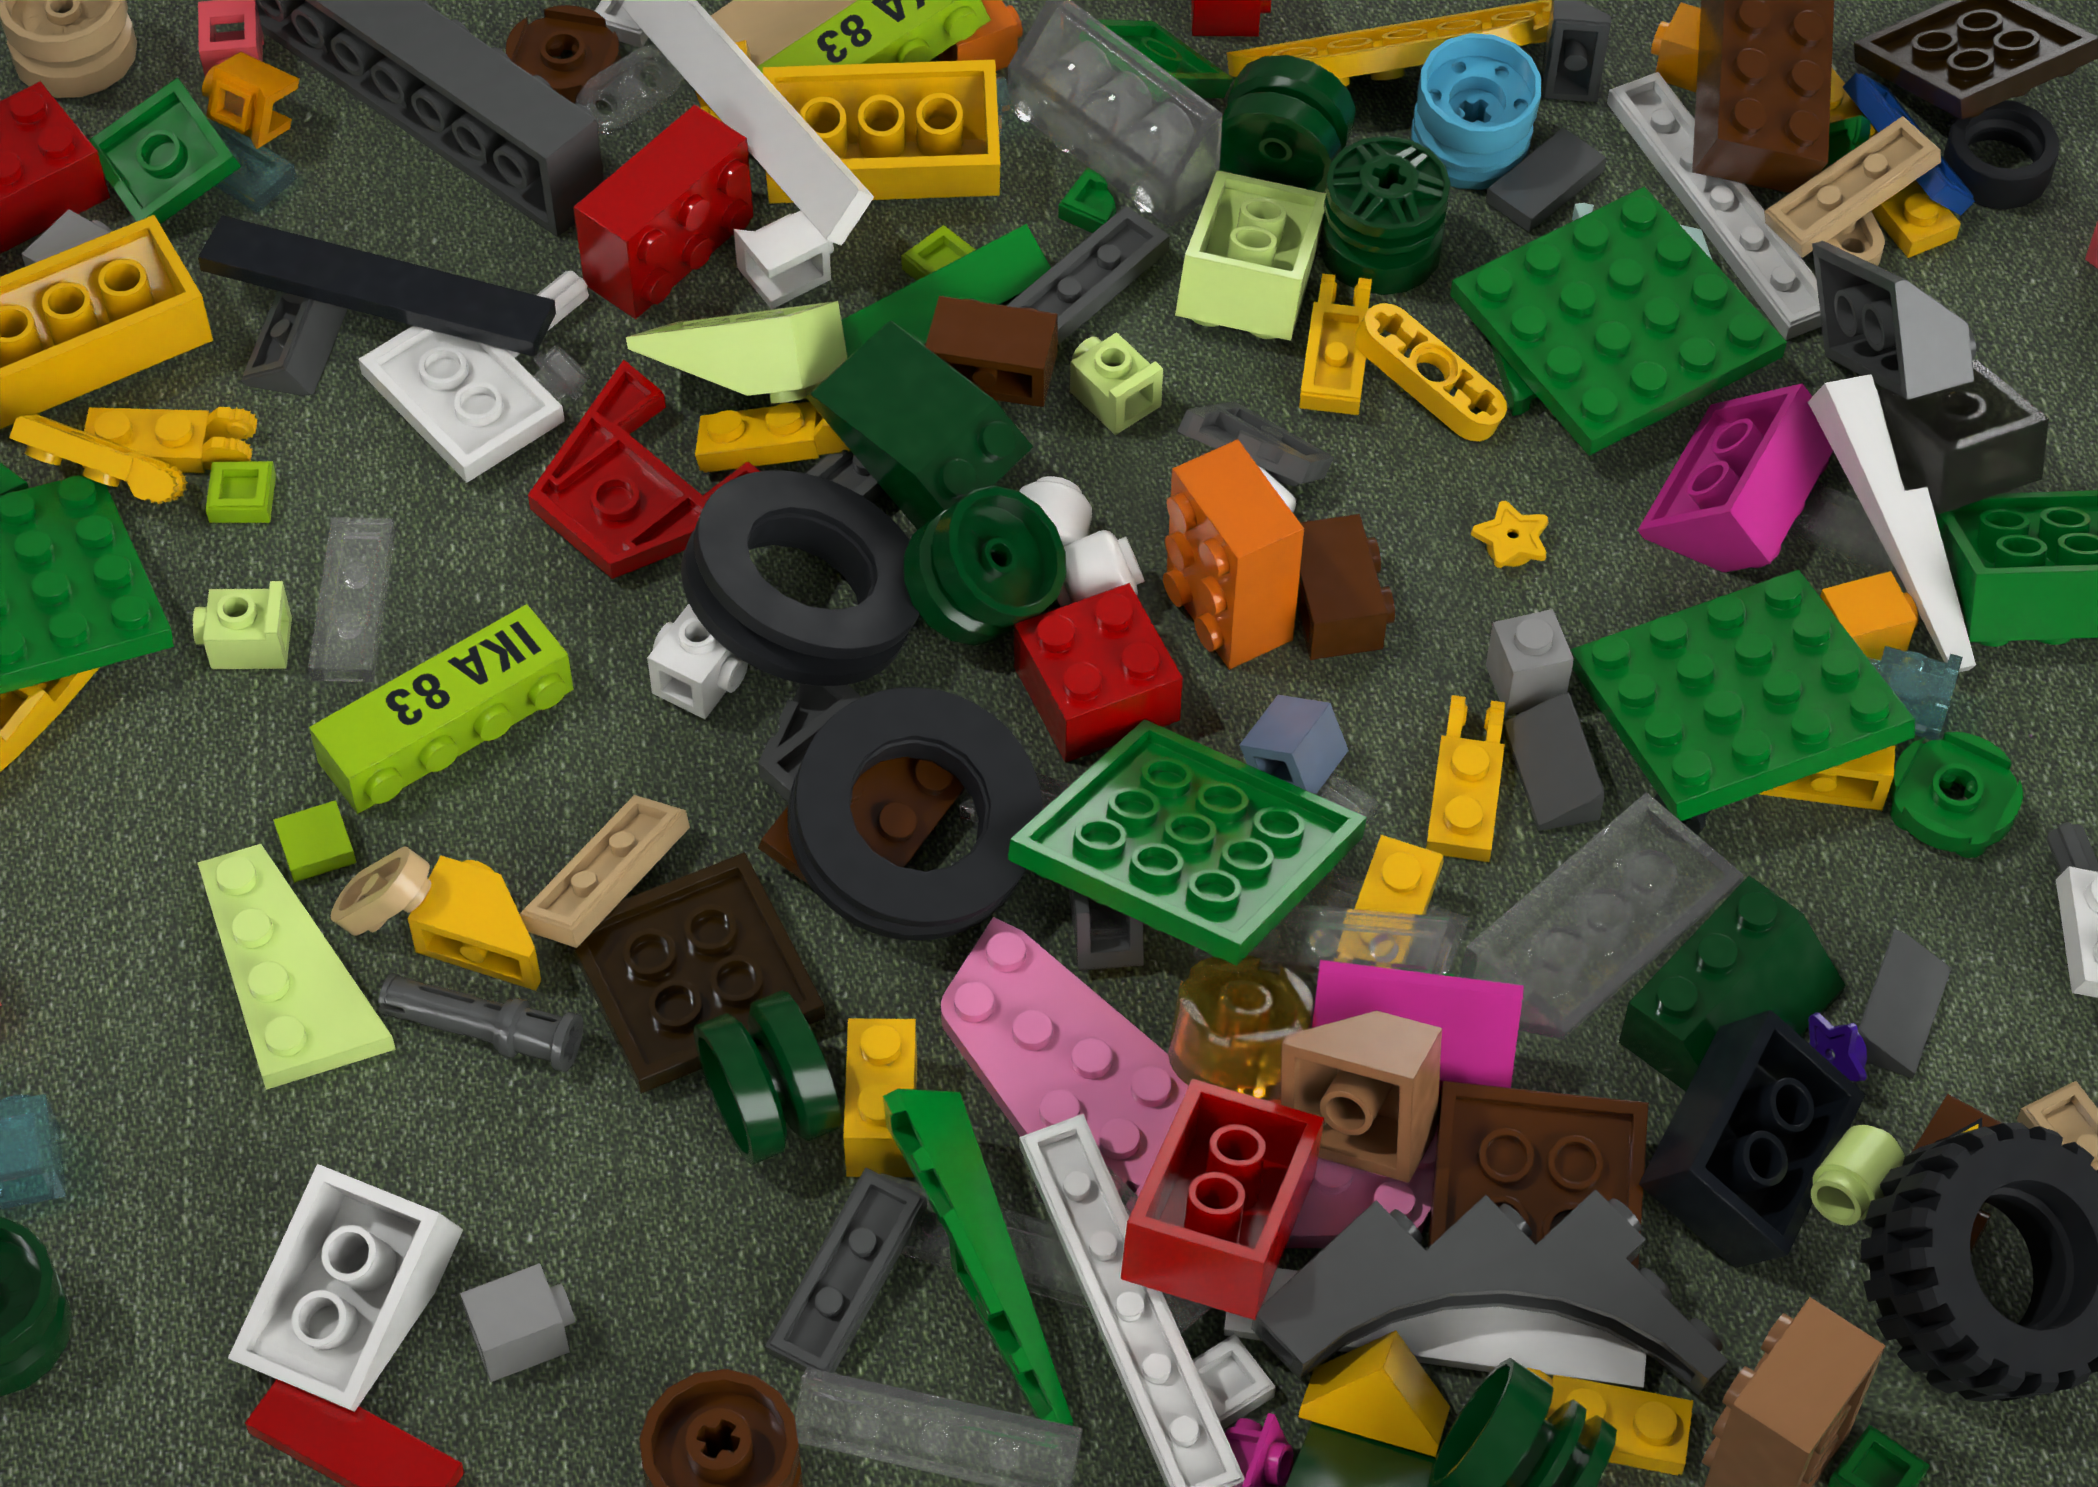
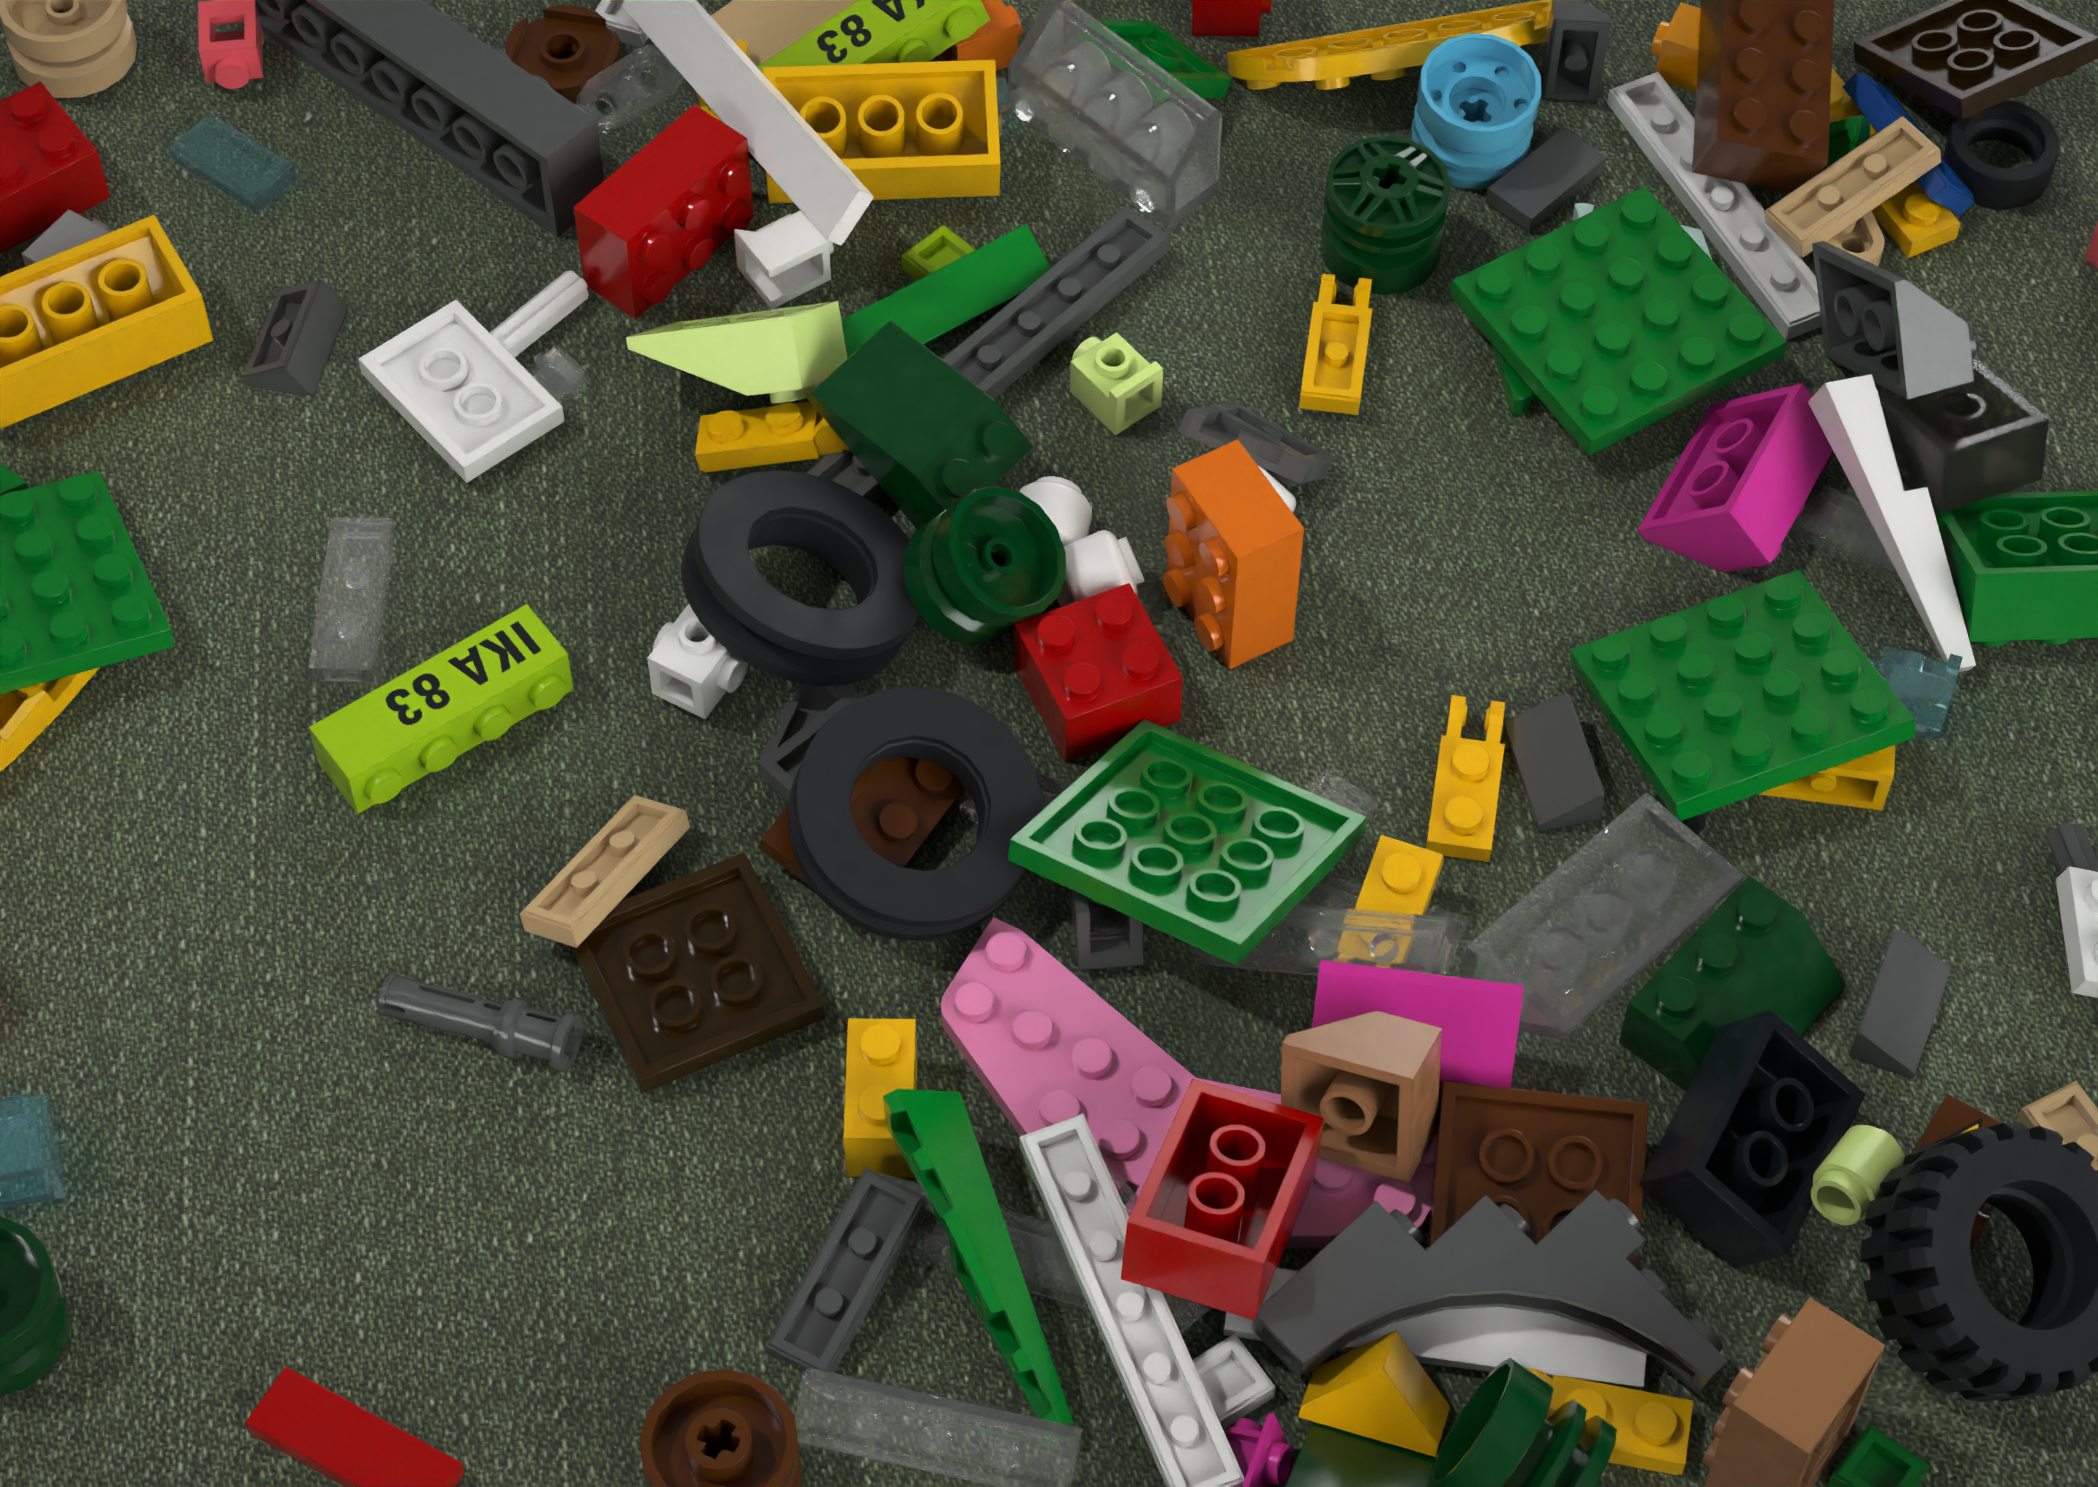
(102, 459): yellow hinge -> none
(163, 154): green plate -> none
(178, 437): yellow hinge -> none
(241, 492): lime tile -> none
(244, 94): light orange window -> none
(245, 628): yellowish green brick -> none
(288, 979): yellowish green wing -> none
(314, 841): lime tile -> none
(344, 1287): white slope -> none
(377, 285): black tile -> none
(382, 892): tan plate -> none
(474, 924): yellow slope -> none
(518, 1321): light grey brick -> none
(611, 491): red wing -> none
(767, 1077): dark green wheel -> none
(997, 347): reddish brown brick -> none
(1088, 202): green tile -> none
(1234, 1025): clear yellow brick -> none
(1251, 256): yellowish green slope -> none
(1285, 122): dark green wheel -> none
(1296, 742): sand blue brick -> none
(1340, 590): reddish brown brick -> none
(1426, 348): yellow beam -> none
(1507, 550): yellow plate -> none
(1528, 660): light grey brick -> none
(1844, 1041): dark purple plate -> none
(1874, 612): light orange brick -> none
(1948, 823): green plate -> none

